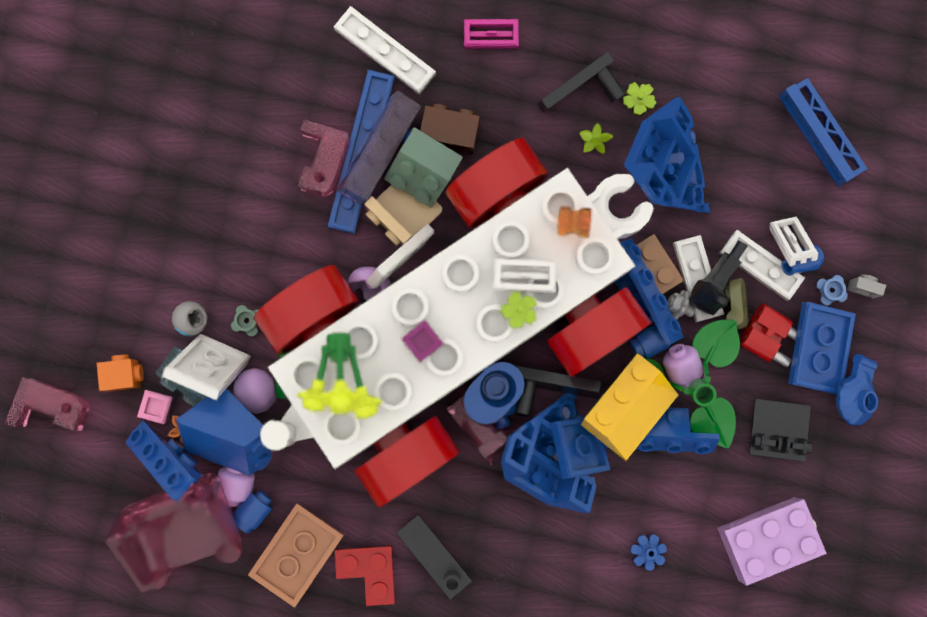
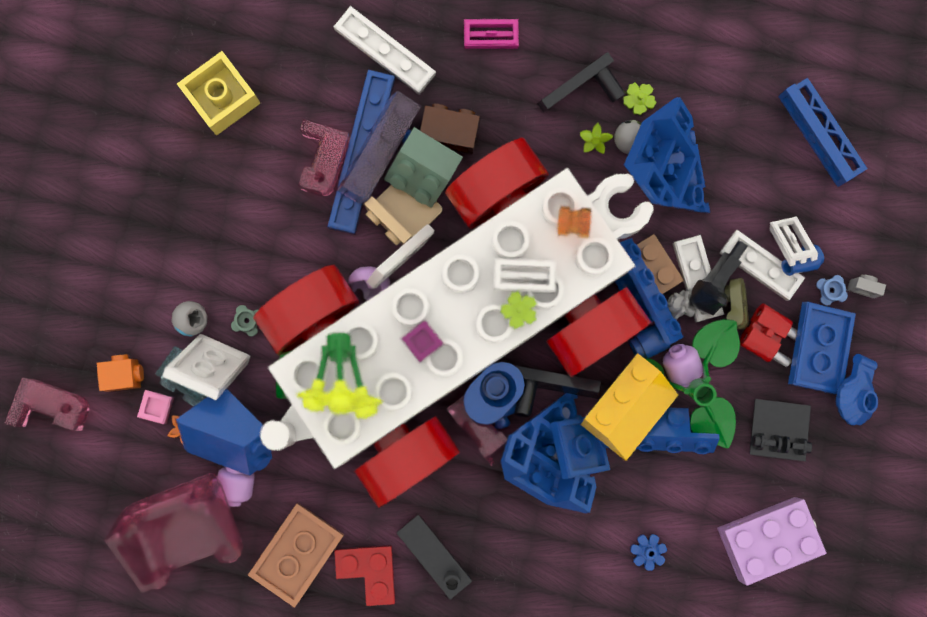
(164, 460): blue bracket -> none
(219, 93): none -> light yellow brick
(252, 511): blue brick -> none
(255, 390): lavender hair -> none
(626, 134): none -> light grey piece

